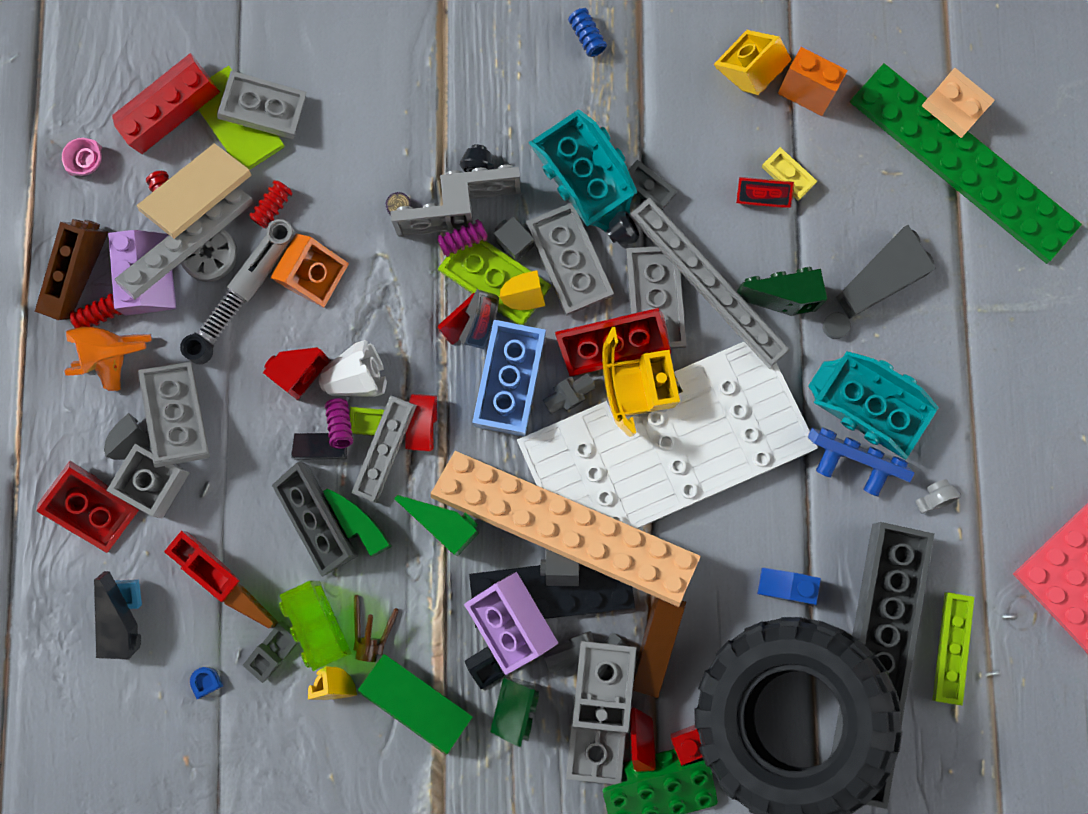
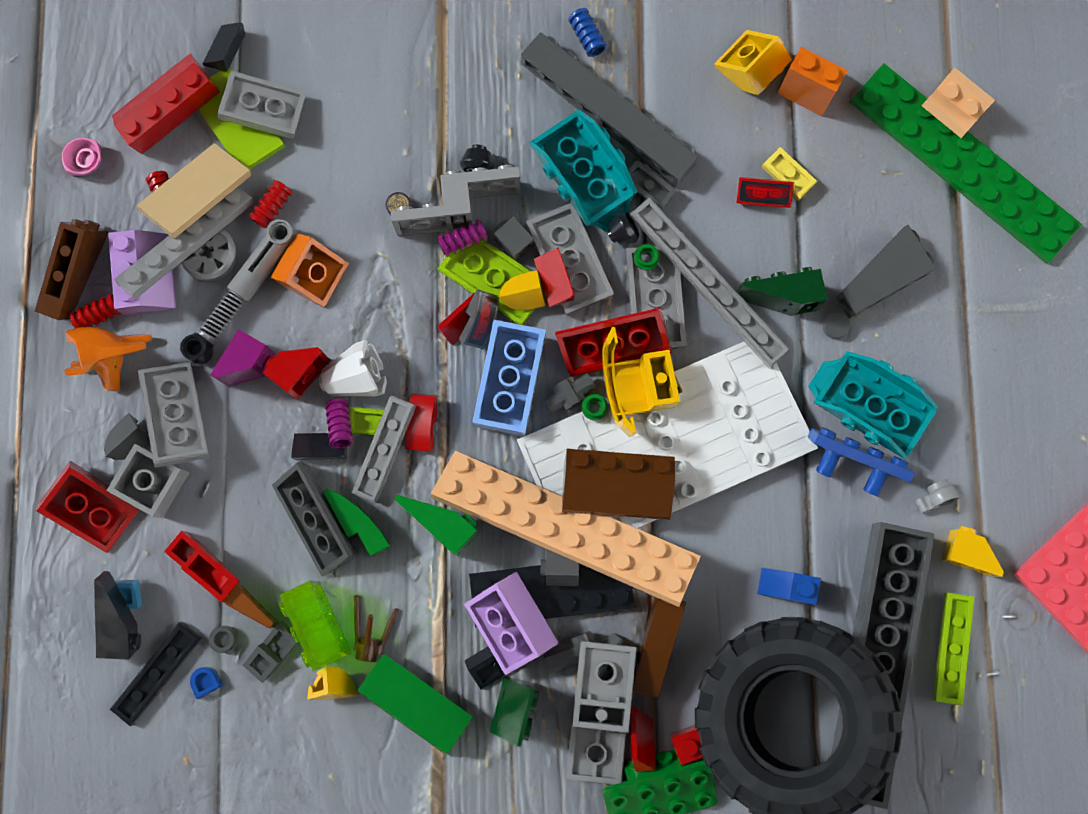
(155, 674): none -> black tile
(223, 639): none -> dark grey tile
(225, 46): none -> black slope
(242, 360): none -> magenta slope
(554, 278): none -> slope
(594, 399): none -> green plate
(609, 109): none -> dark grey brick
(618, 484): none -> reddish brown slope
(649, 250): none -> green plate
(971, 552): none -> yellow slope

